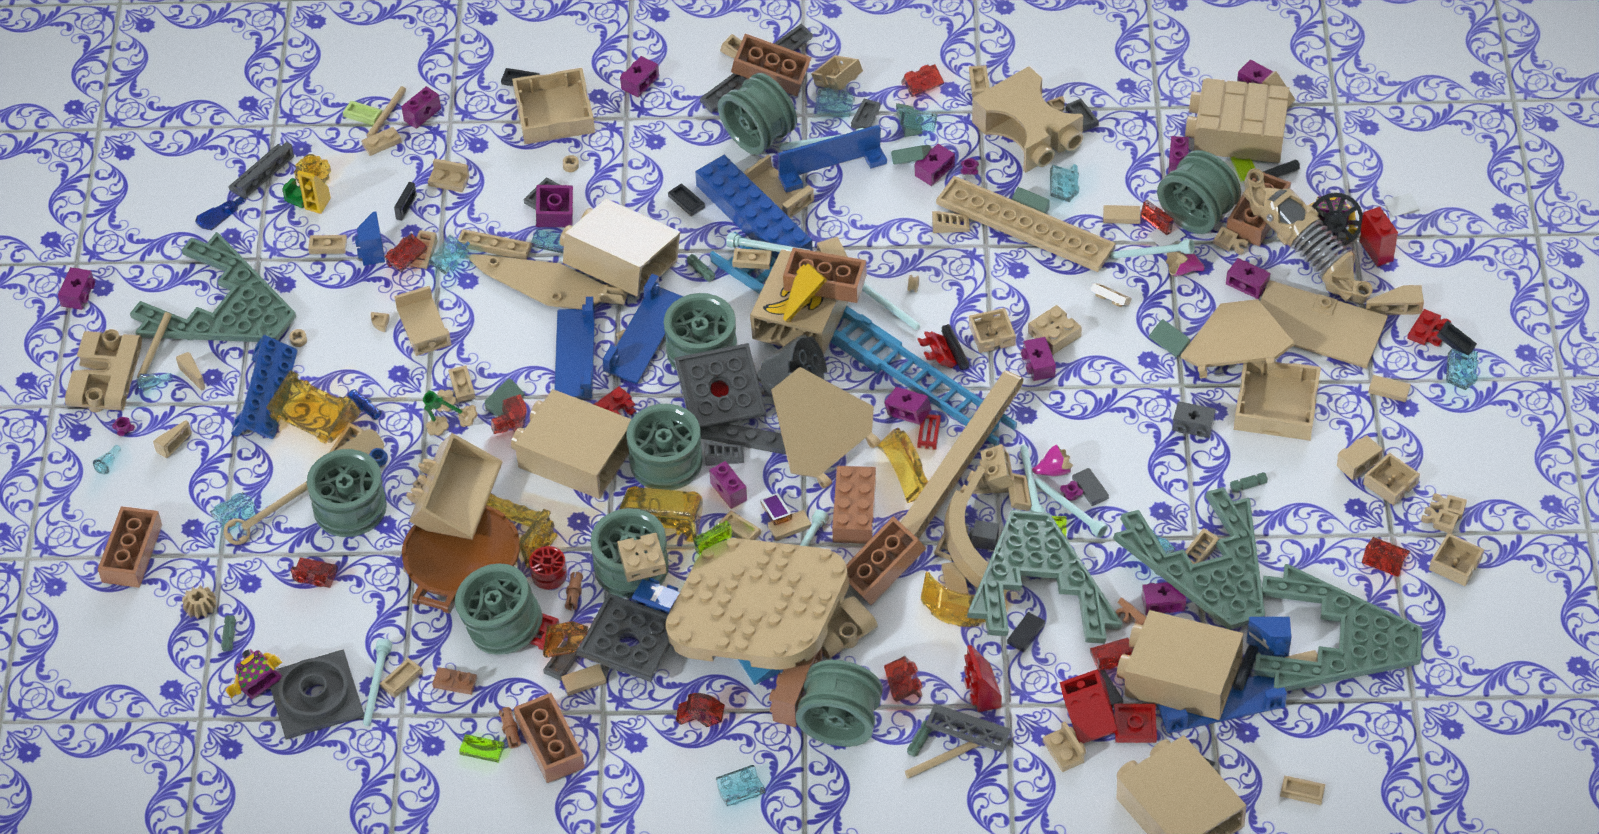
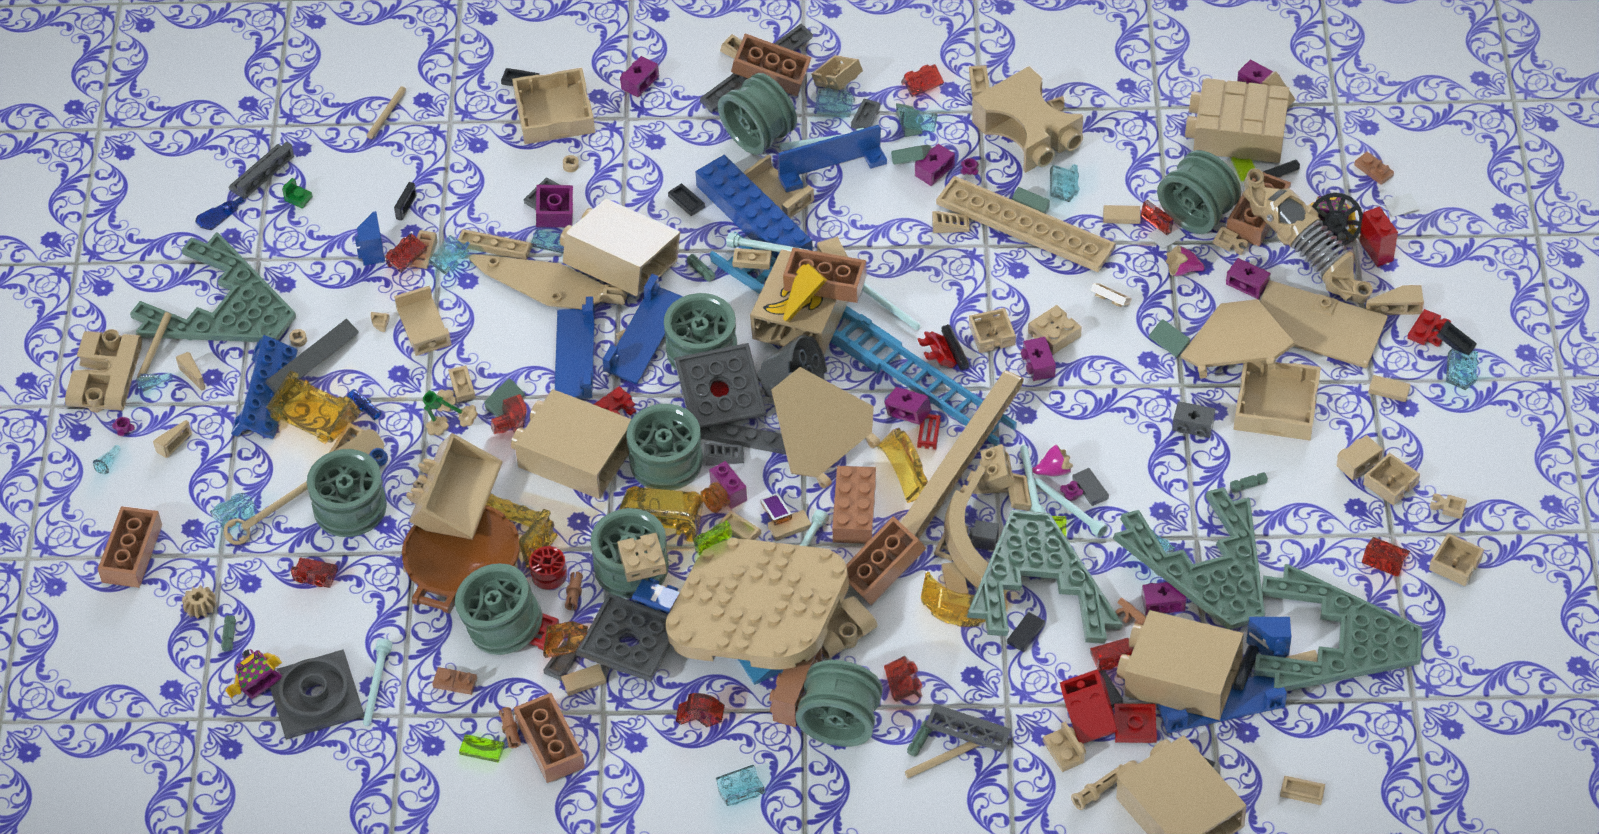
(76, 288): magenta brick -> none
(313, 165): clear yellow plant -> none
(314, 192): yellow slope -> none
(315, 353): none -> dark grey tile
(327, 244): tan plate -> none
(362, 112): yellowish green tile -> none
(381, 141): tan plate -> none
(401, 677): tan tile -> none
(421, 107): magenta brick -> none
(449, 175): tan bracket -> none
(715, 496): none -> clear orange wheel
(913, 283): tan bush -> none
(981, 681): red slope -> none
(1080, 107): dark grey tile -> none
(1092, 791): none -> tan pin
(1178, 150): magenta brick -> none
(1186, 246): light aqua piece -> none
(1208, 536): tan slope -> none
(1374, 168): none -> nougat plate
(1442, 520): tan plate -> none

